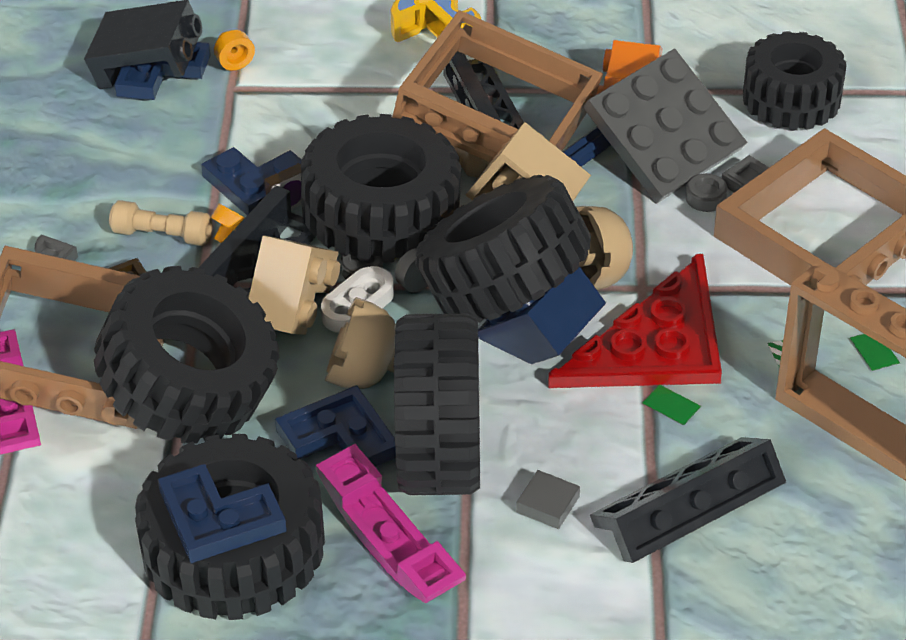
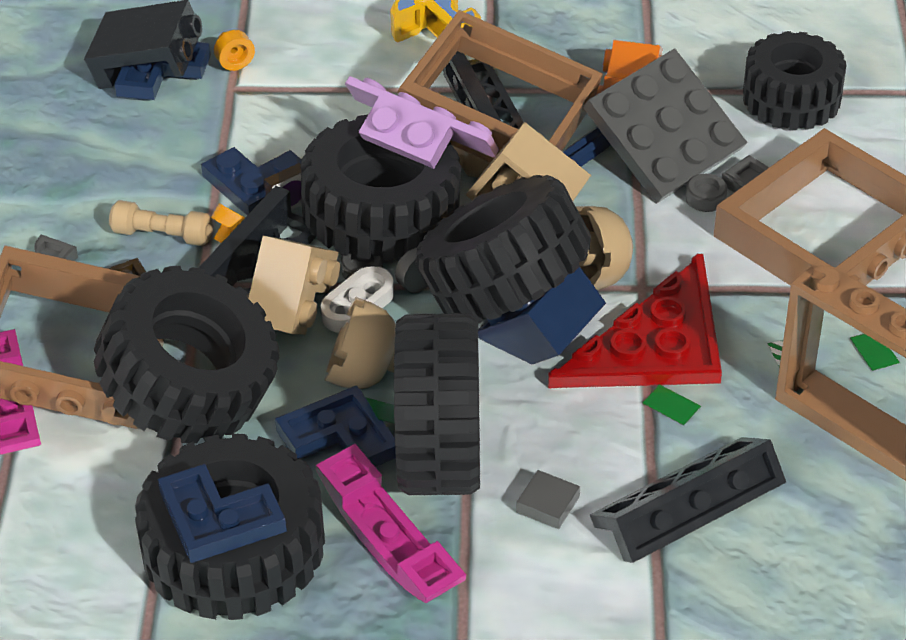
(382, 410): none -> green sticker
(412, 129): none -> lavender bracket

